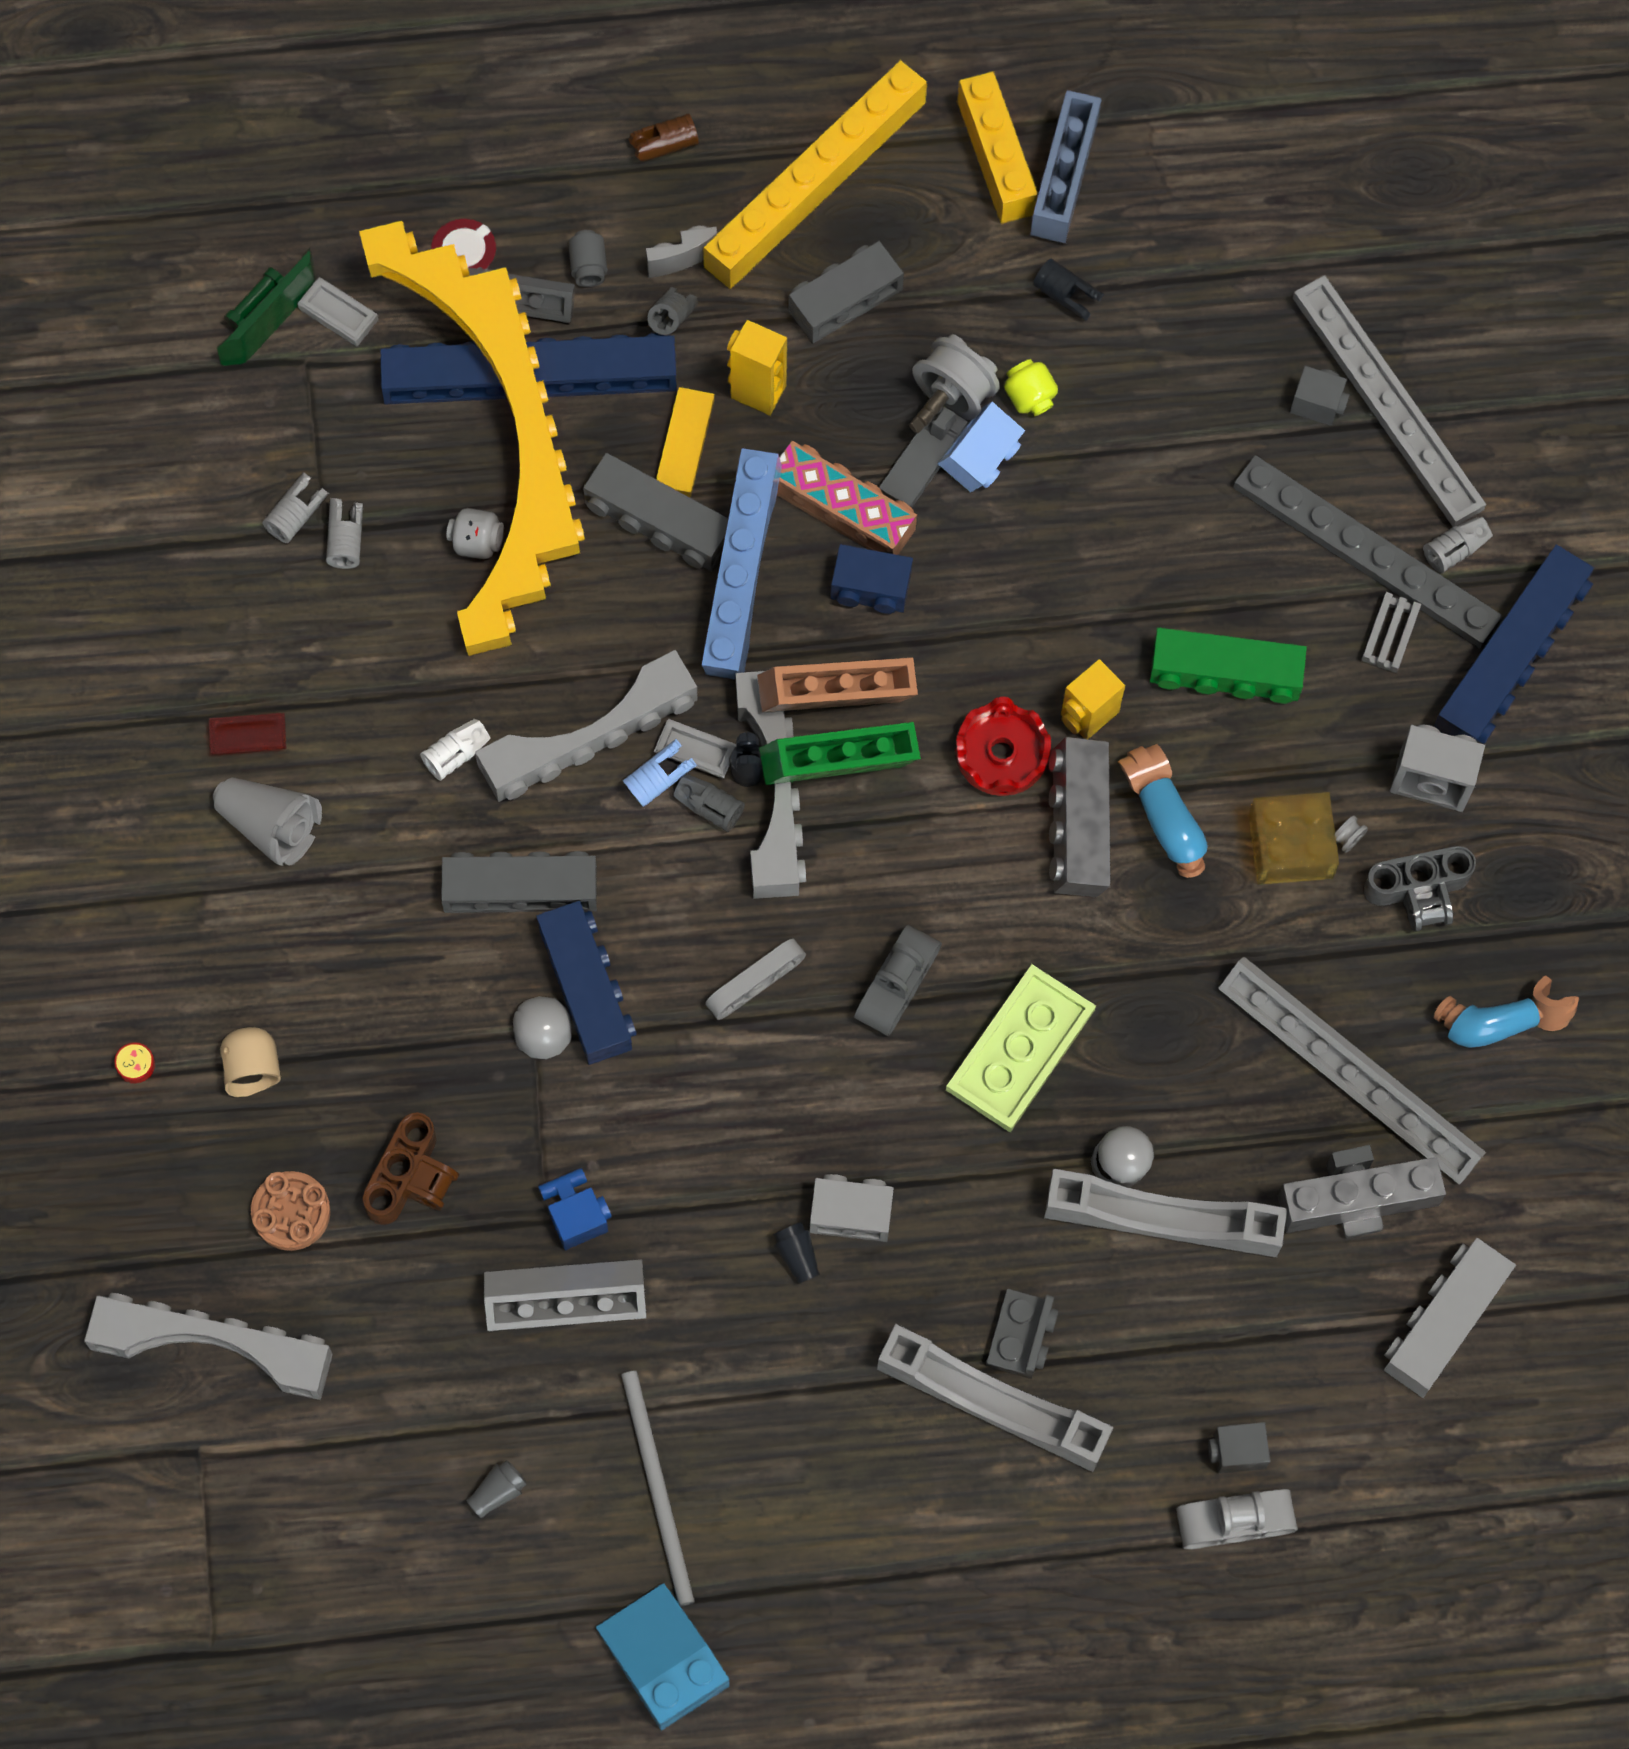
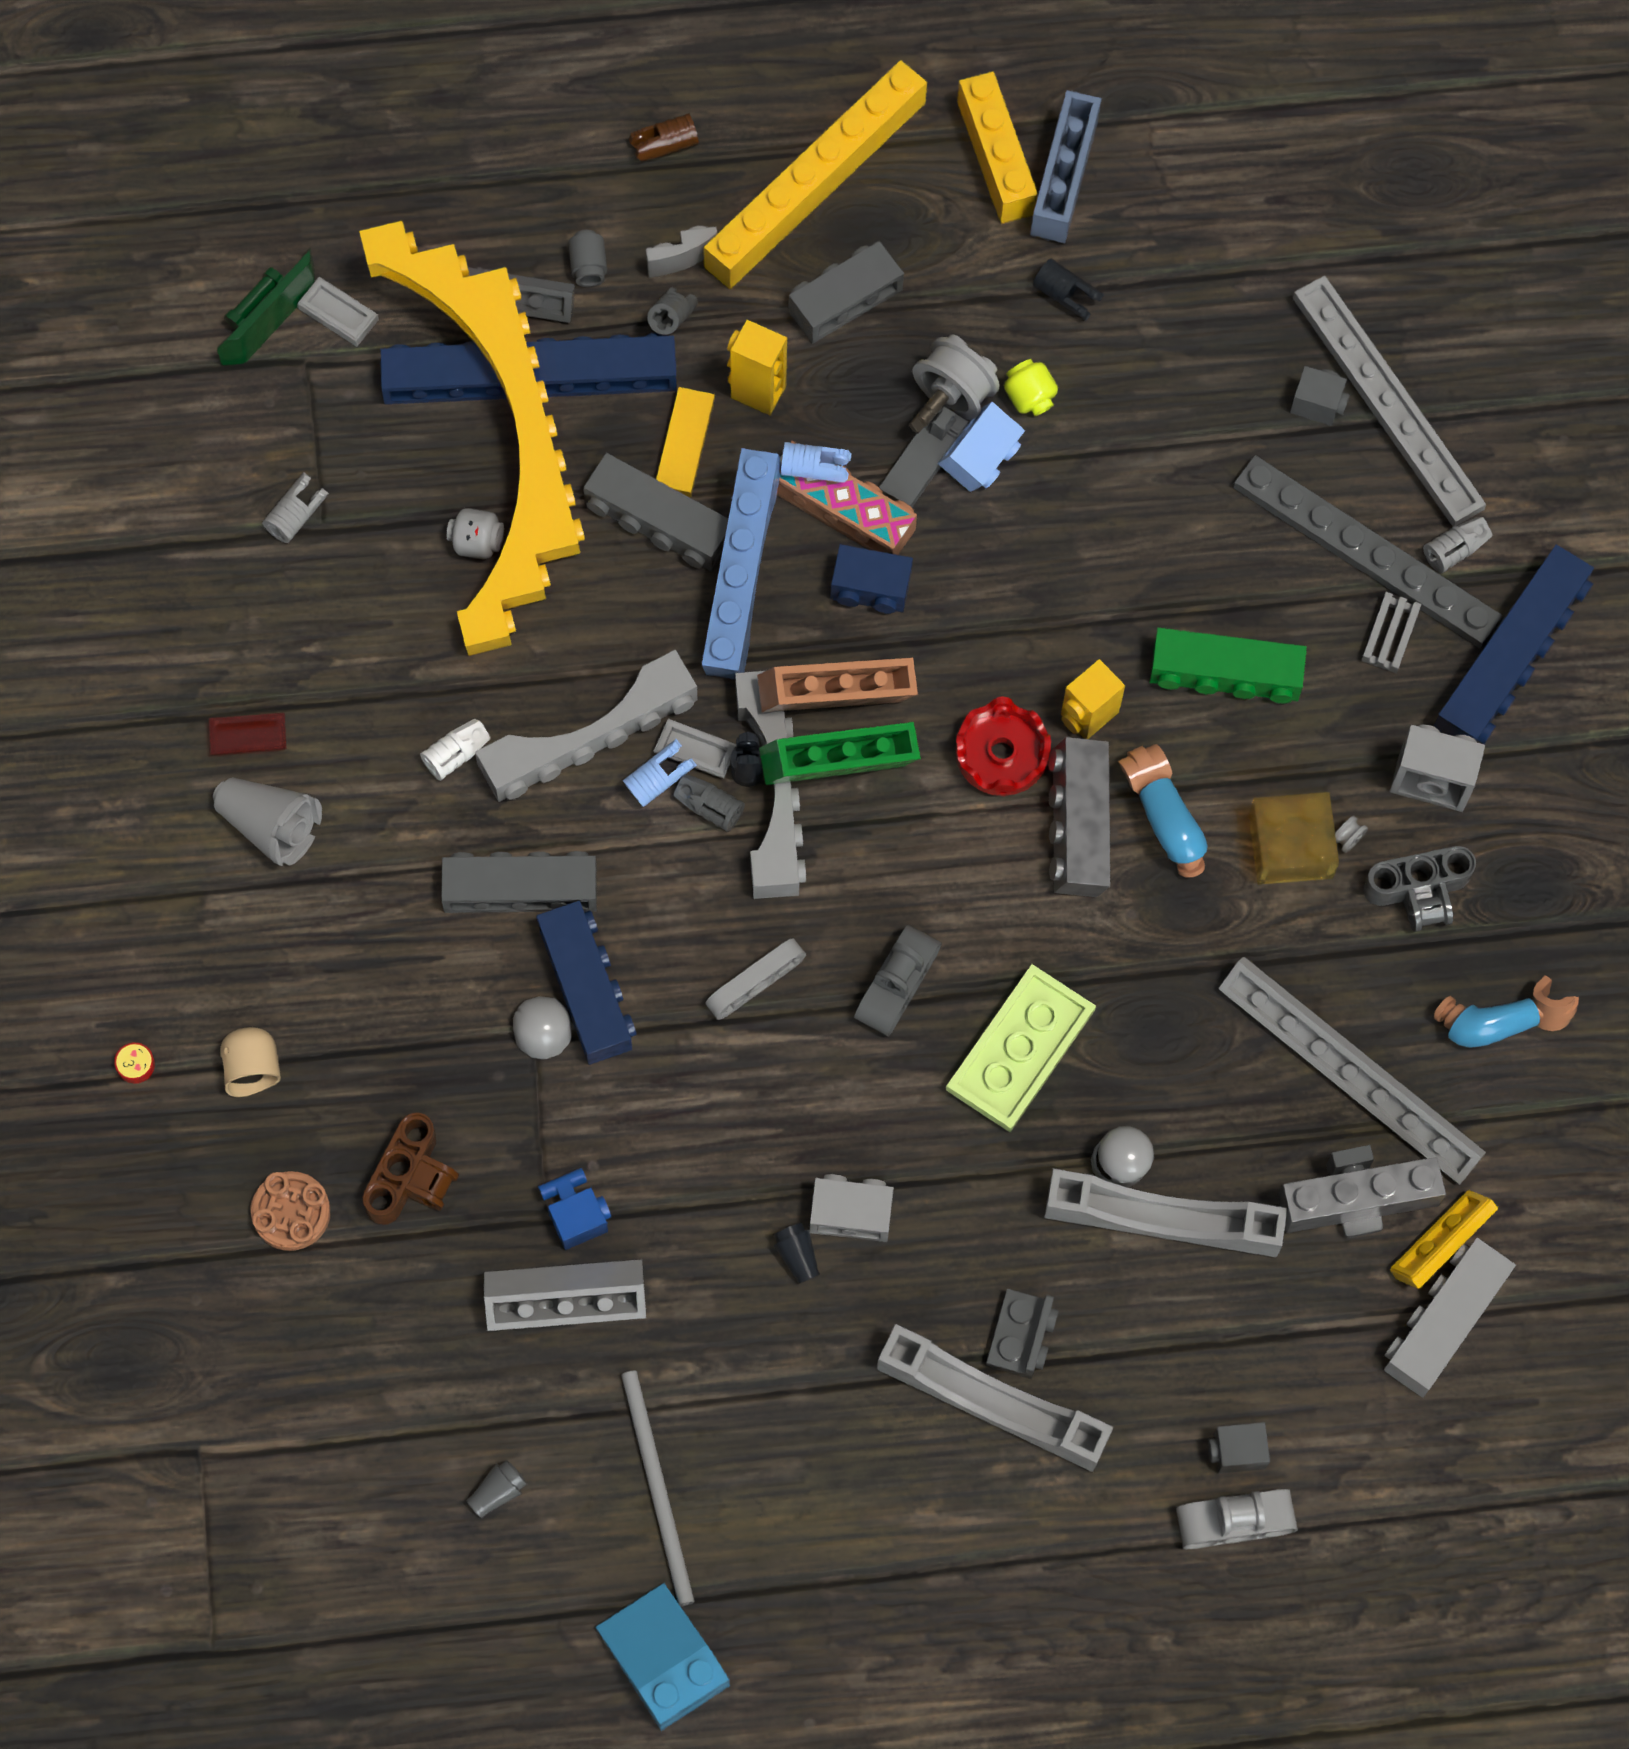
(130, 1328): light grey arch -> none
(344, 536): light grey hinge -> none
(470, 239): sticker -> none
(815, 462): none -> light blue hinge
(1443, 1239): none -> yellow tile

